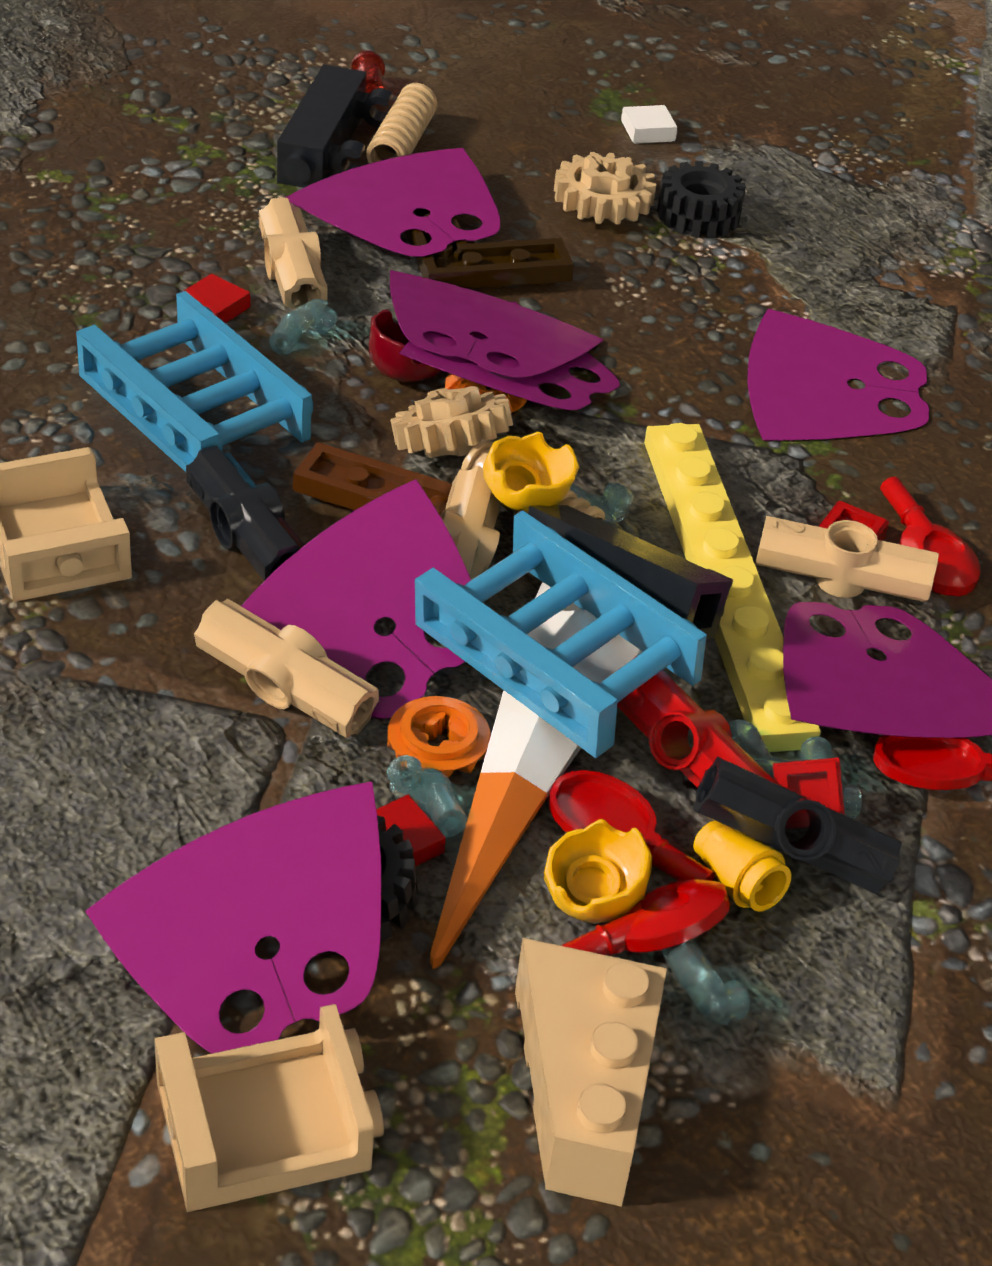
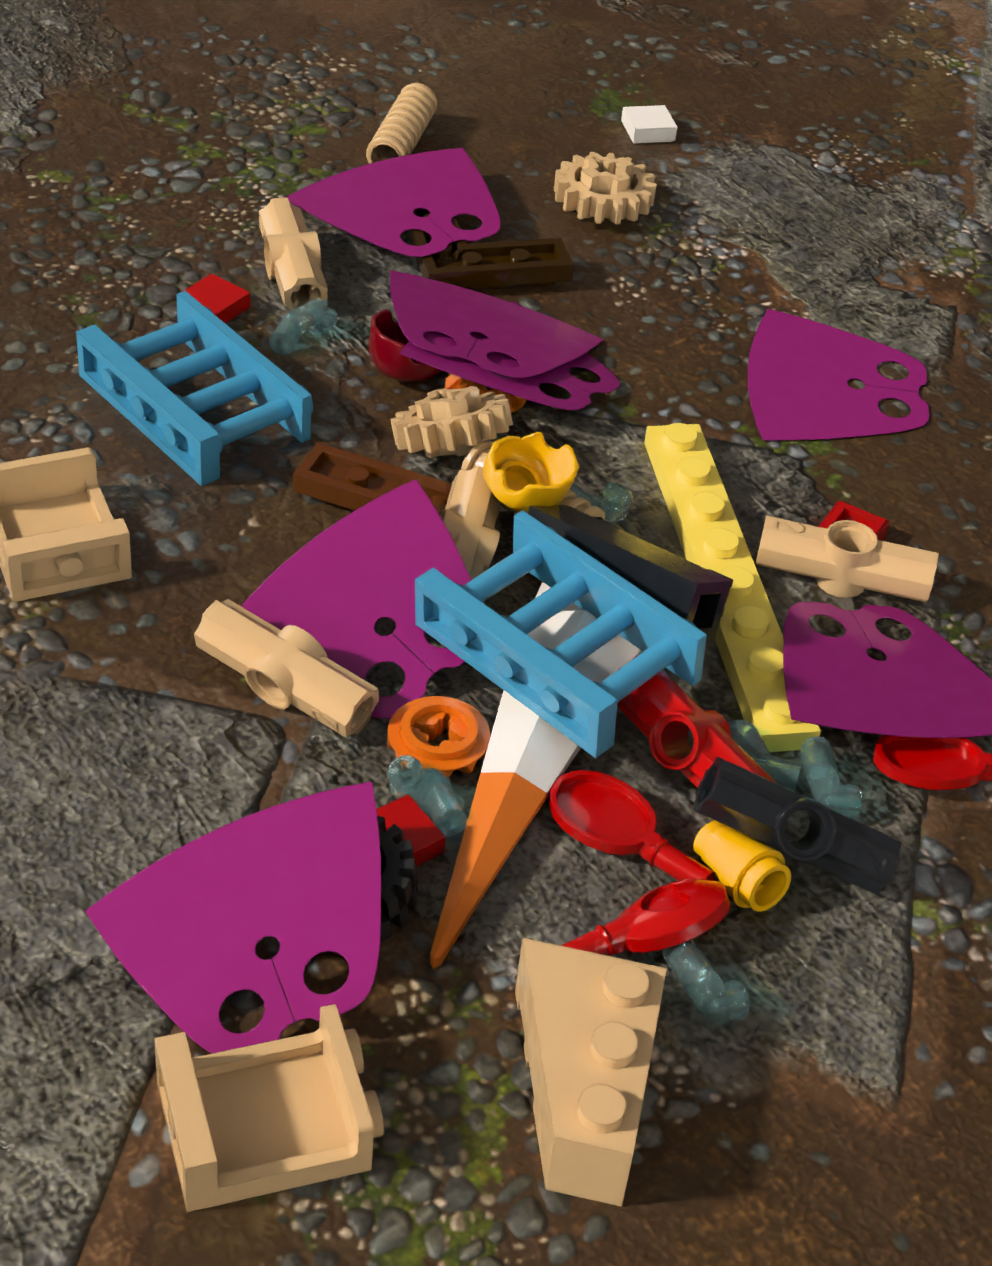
(241, 511): black piece -> none
(323, 124): black brick -> none
(373, 65): clear red pin -> none
(598, 872): yellow hair -> none
(701, 199): black tyre -> none
(814, 779): red tile -> none
(957, 563): red piece -> none

